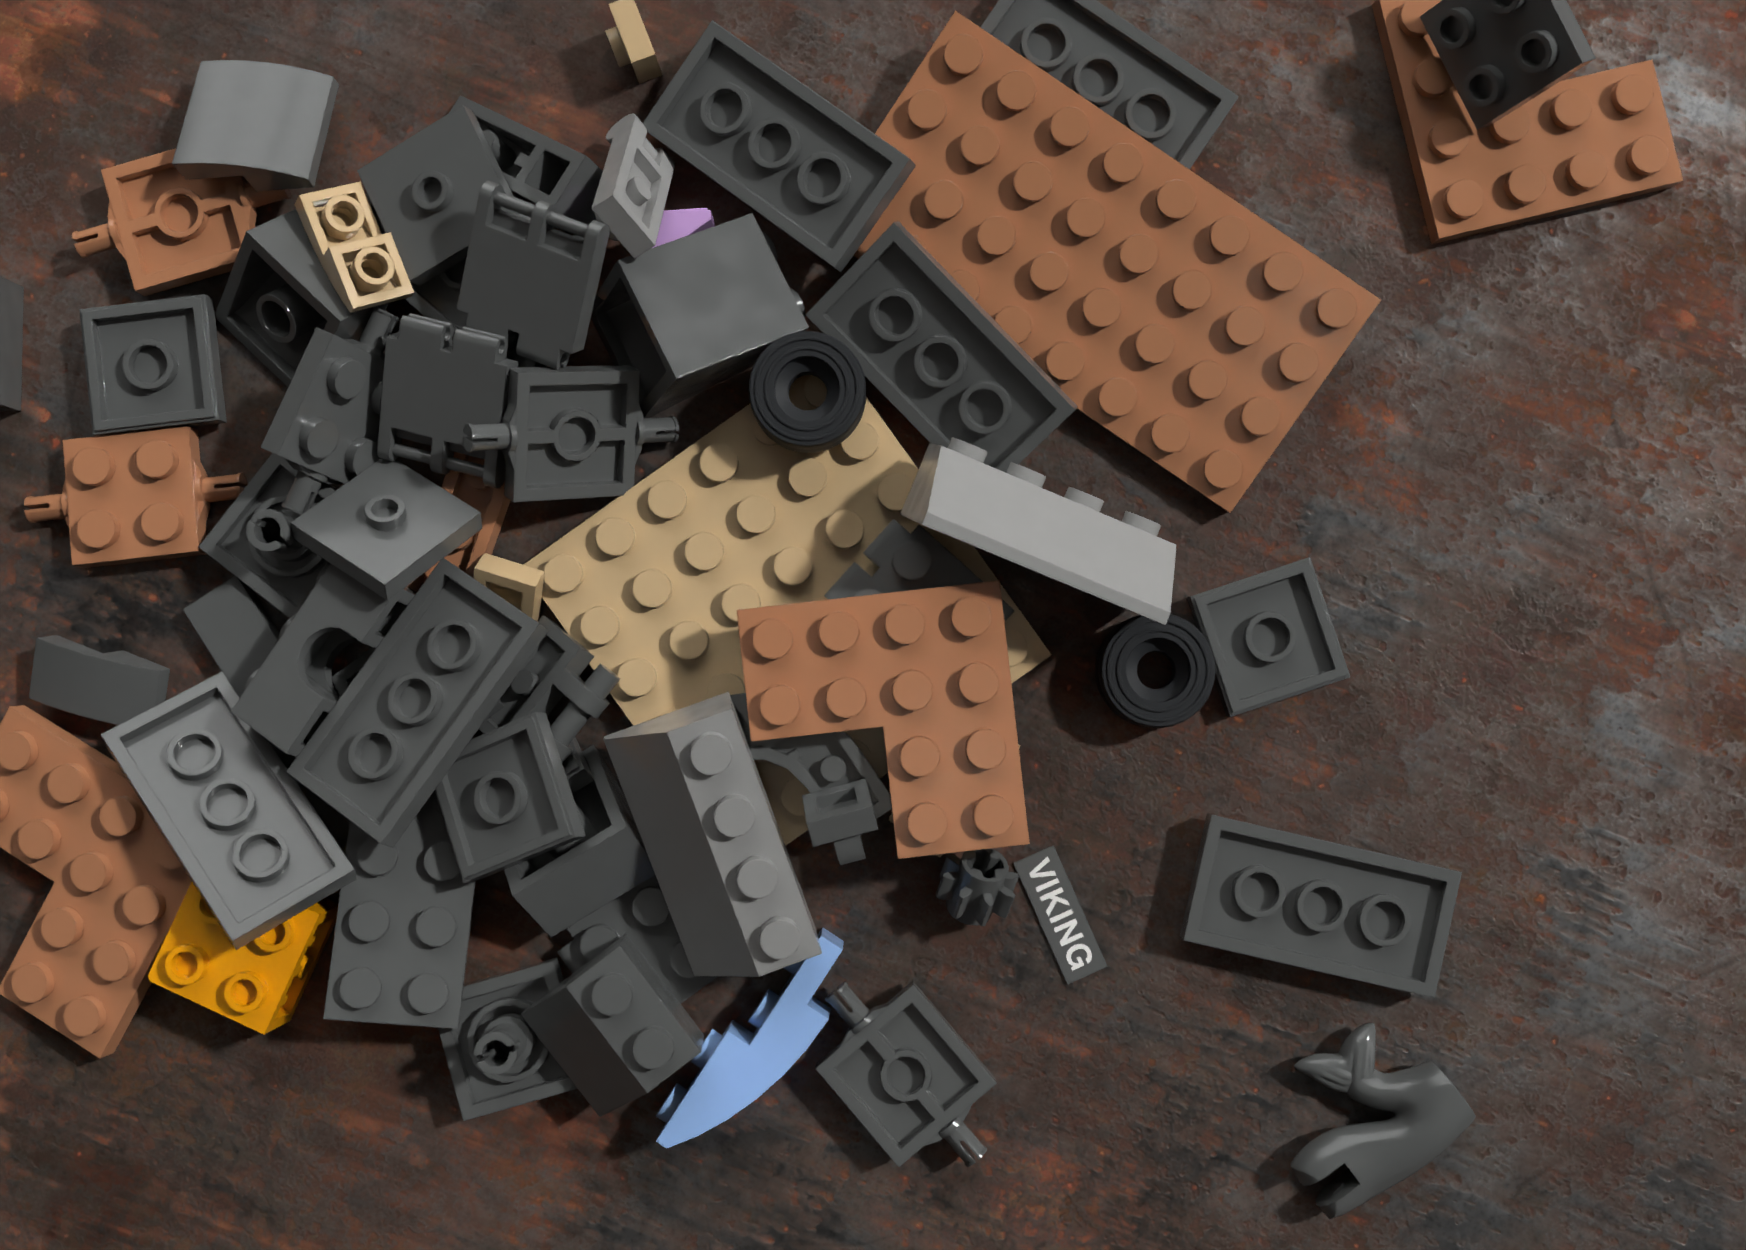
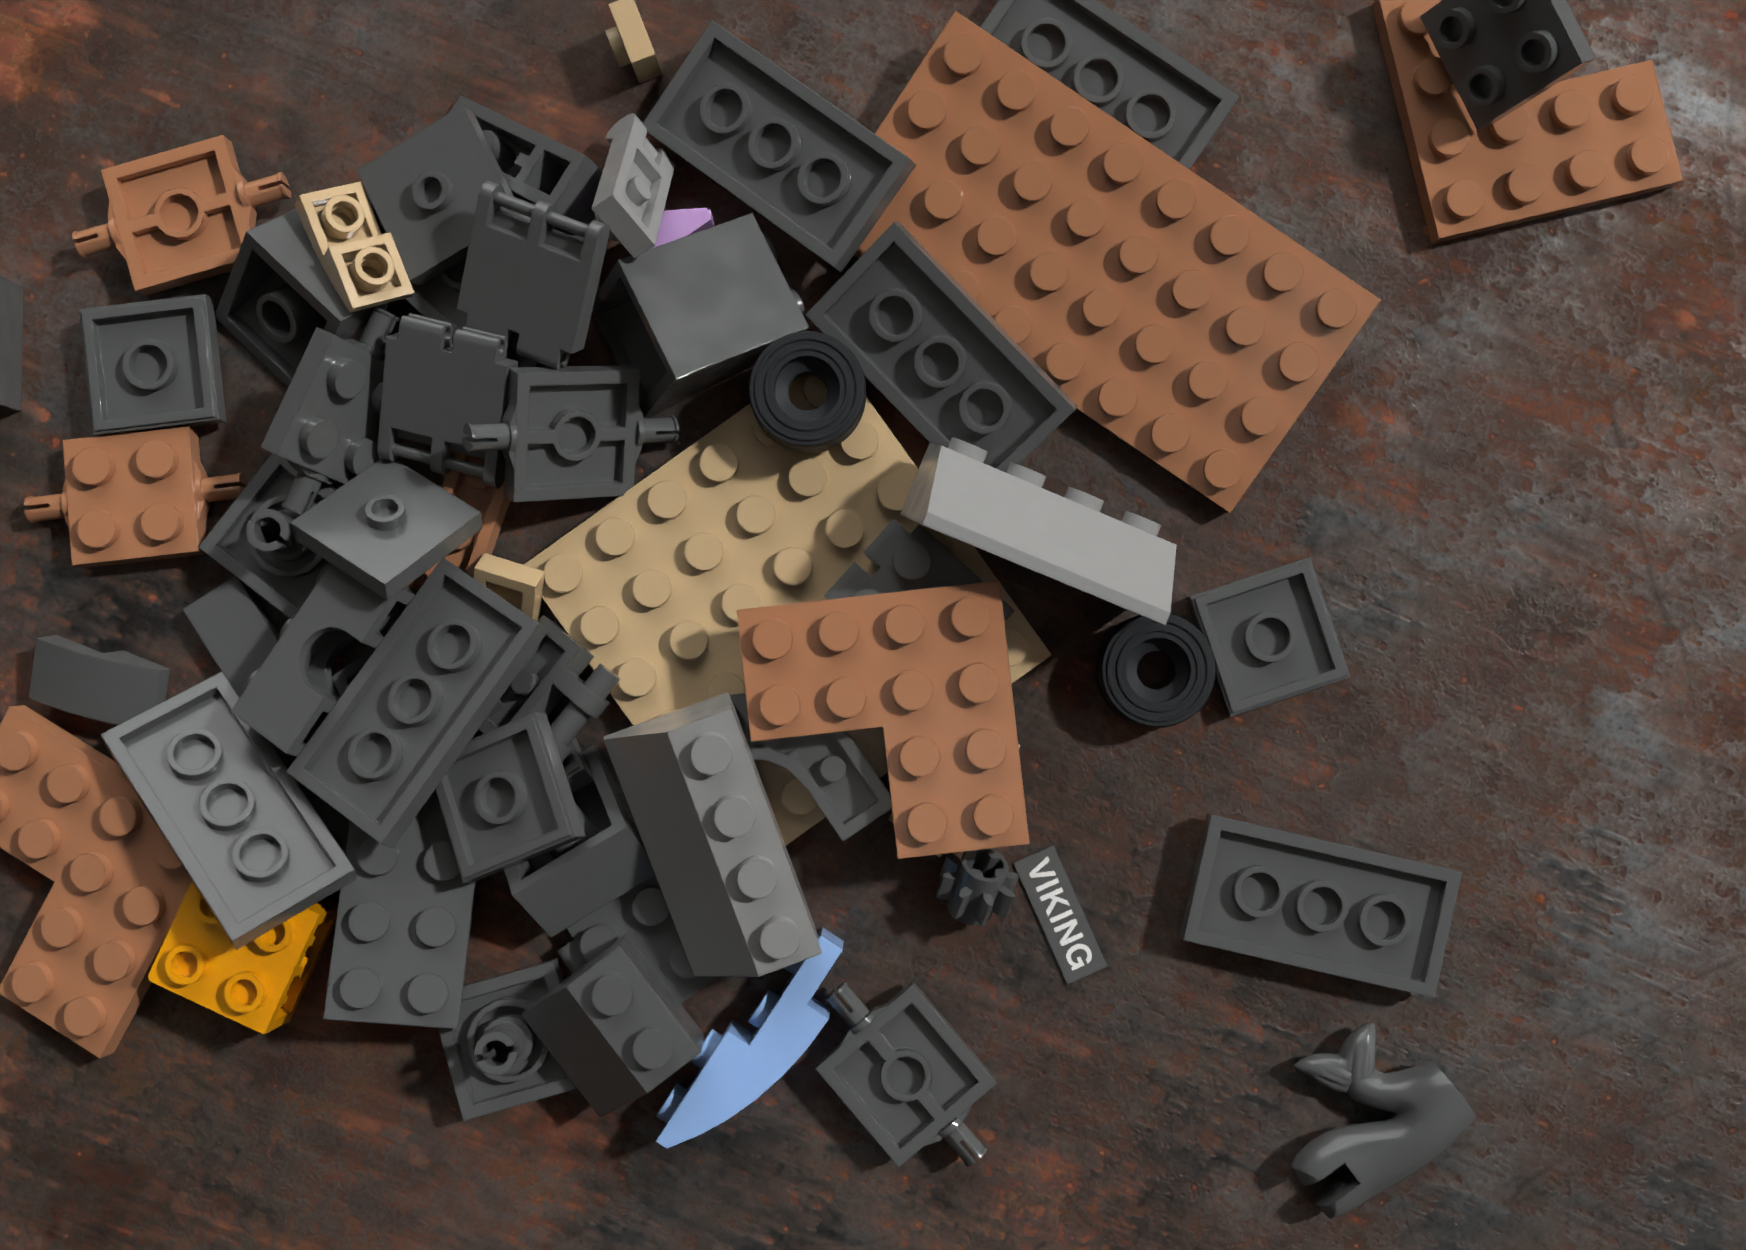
(256, 124): slope -> none
(840, 817): dark grey tile -> none

